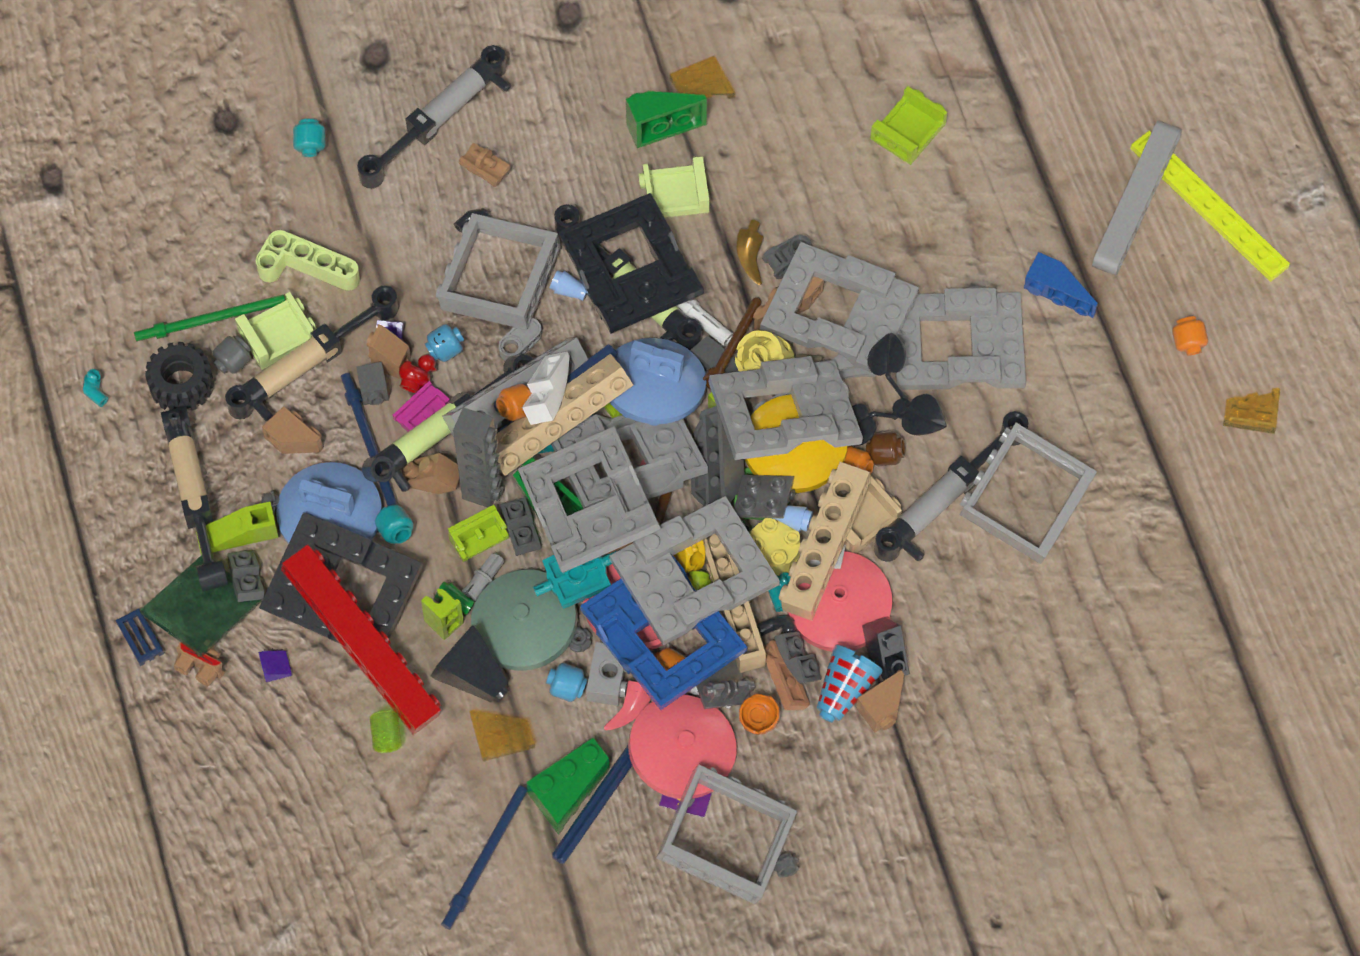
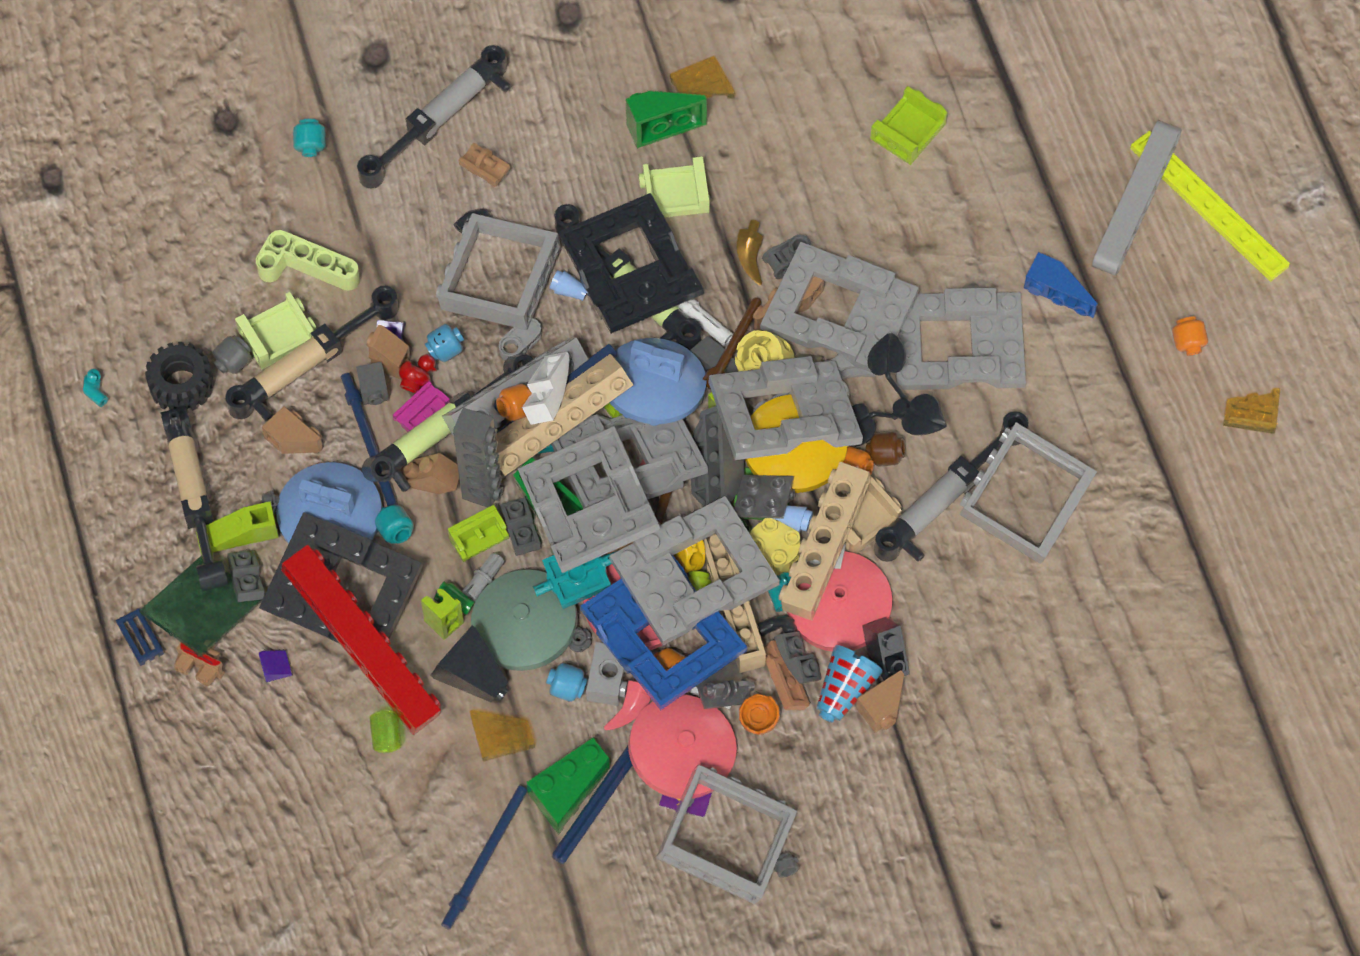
(161, 329): green bar -> none

